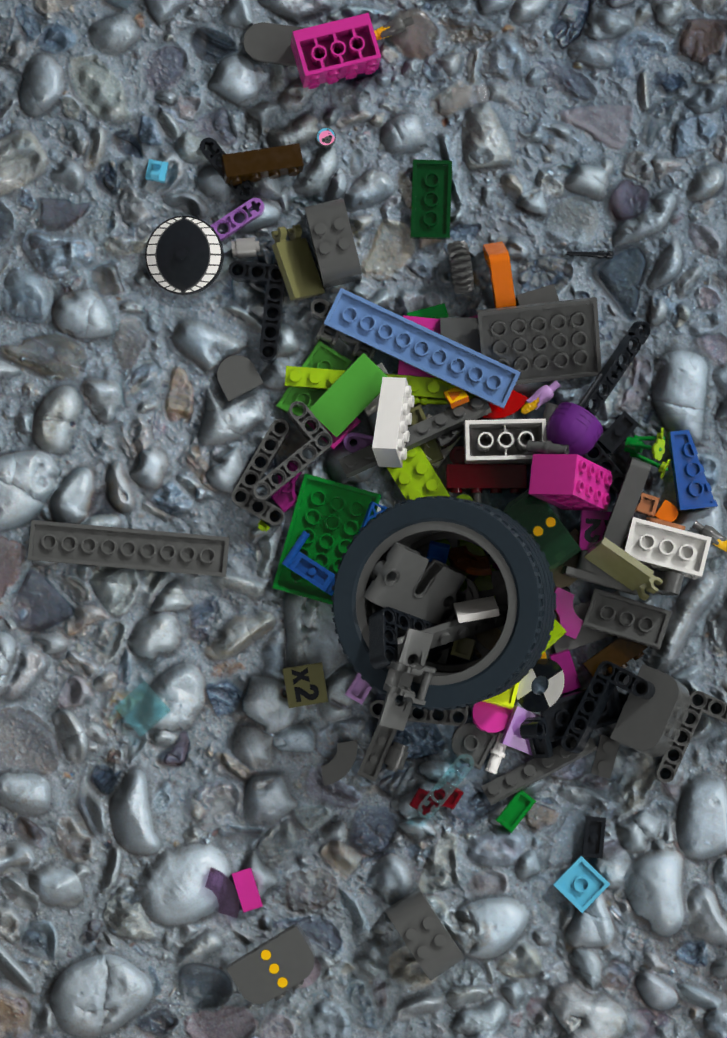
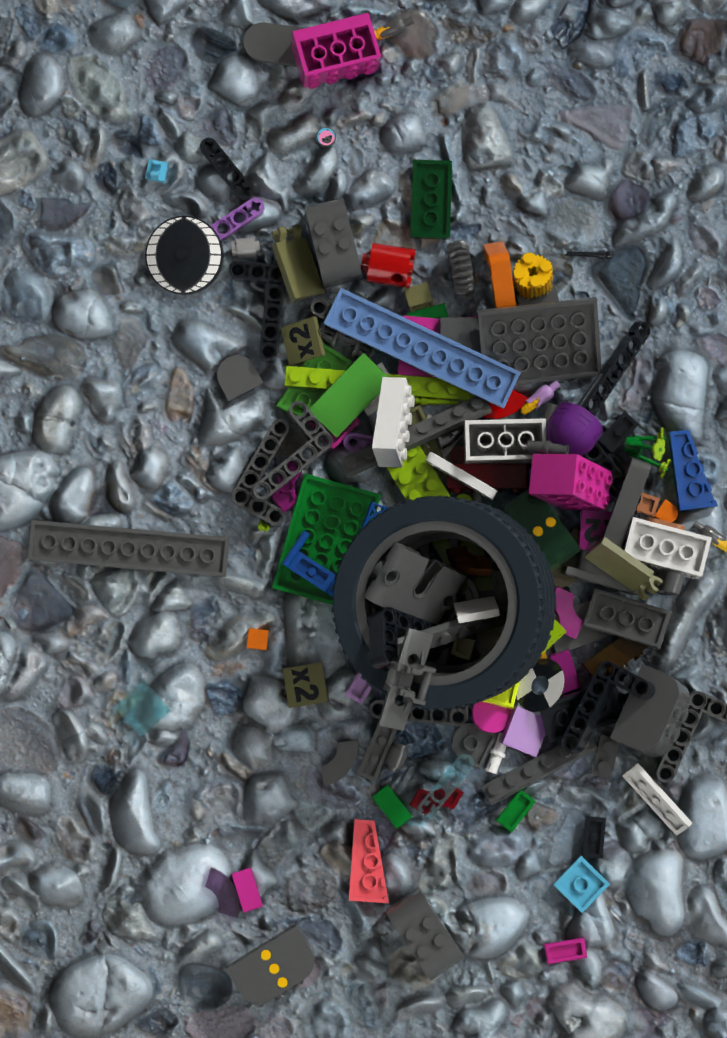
(257, 639): none -> orange tile
(262, 164): dark brown brick -> none
(303, 341): none -> olive tile
(367, 873): none -> coral wing
(388, 265): none -> red cylinder
(392, 806): none -> green tile
(418, 297): none -> olive piece
(438, 551): blue tile -> none
(456, 397): orange tile -> none
(461, 476): none -> white beam
(533, 276): none -> yellow brick
(537, 732): black plate -> none
(565, 950): none -> dark pink tile
(657, 799): none -> white plate

